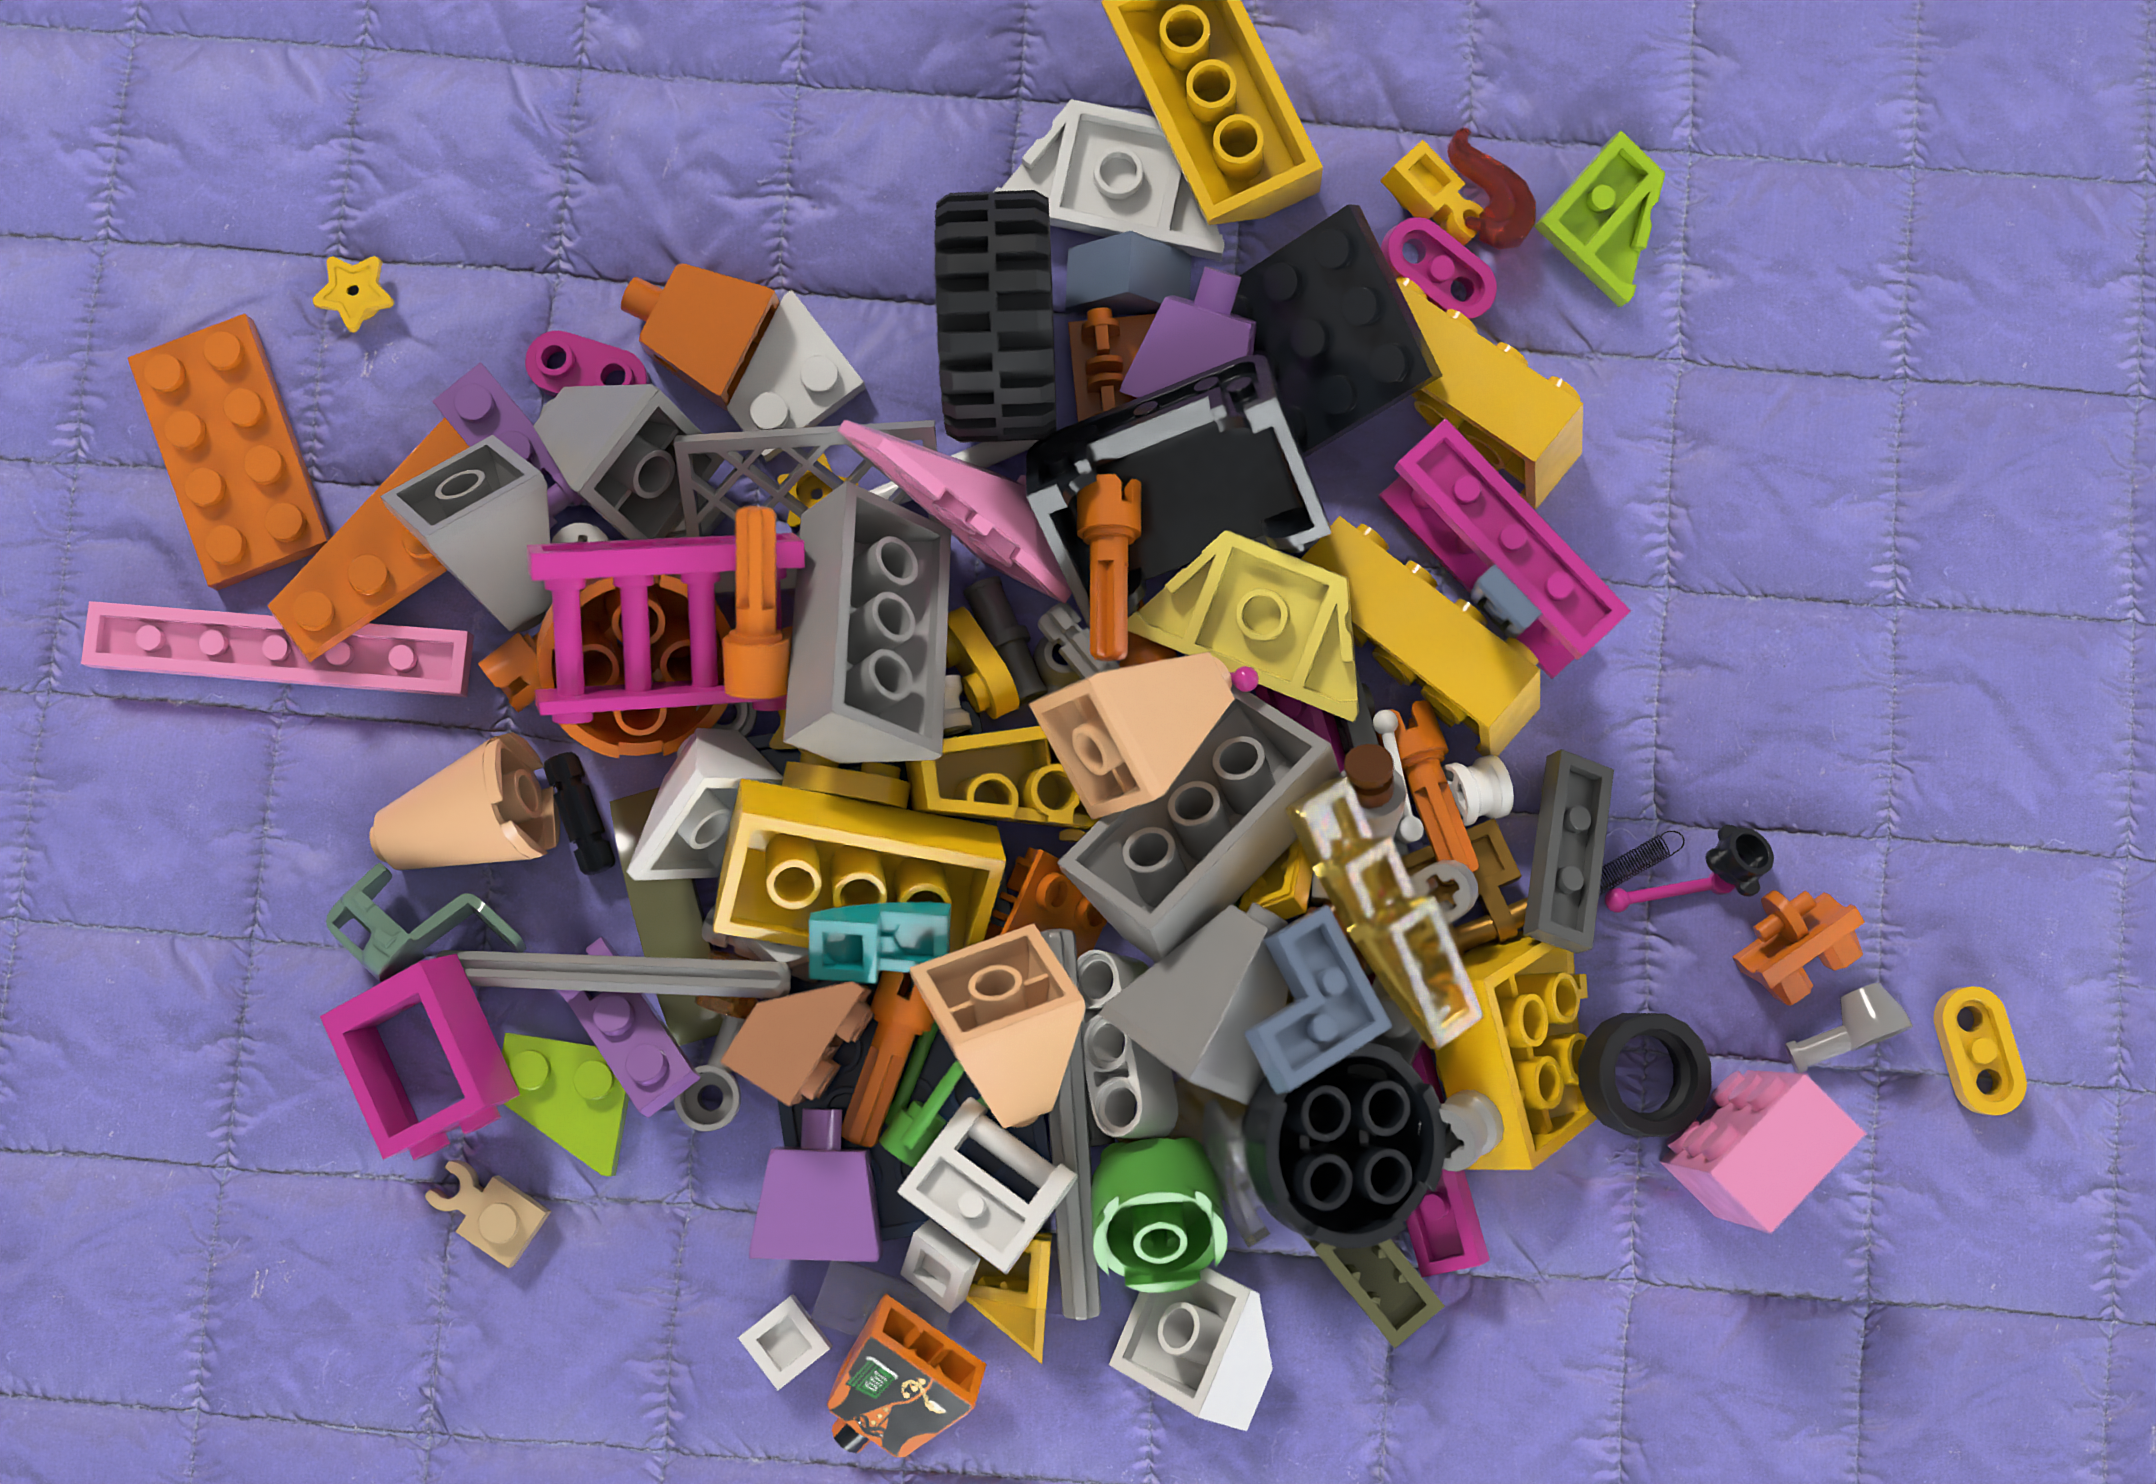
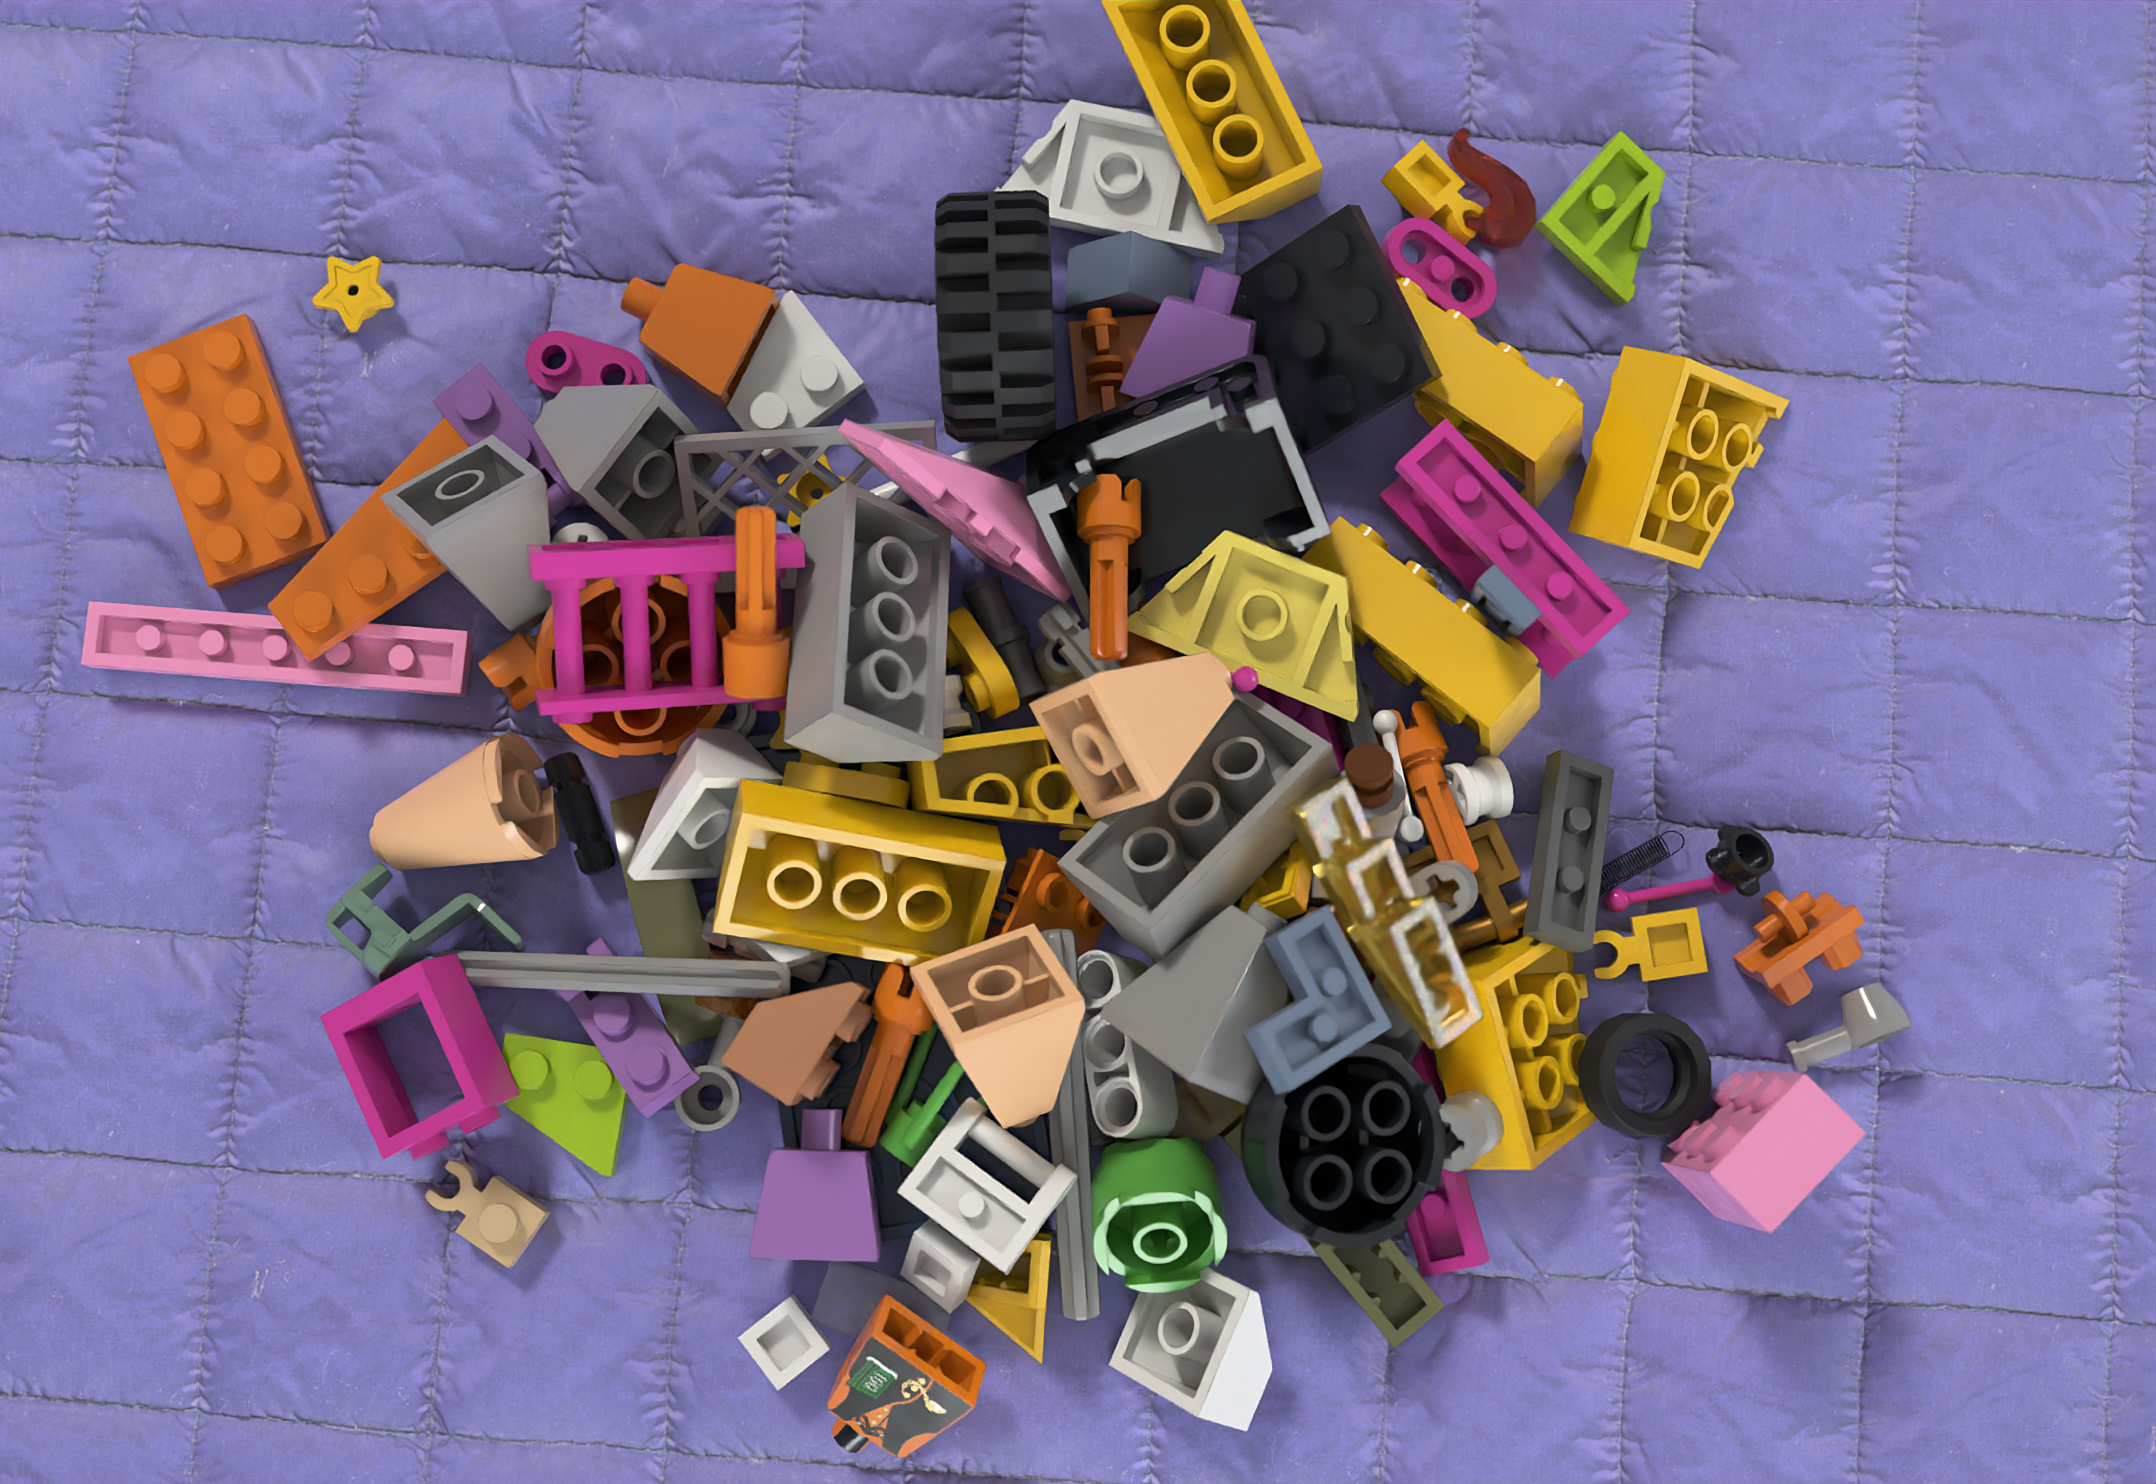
(868, 938): teal slope -> none
(1222, 1146): clear slope -> none
(1660, 945): none -> yellow plate
(1669, 455): none -> yellow wedge
(1985, 1046): yellow plate -> none

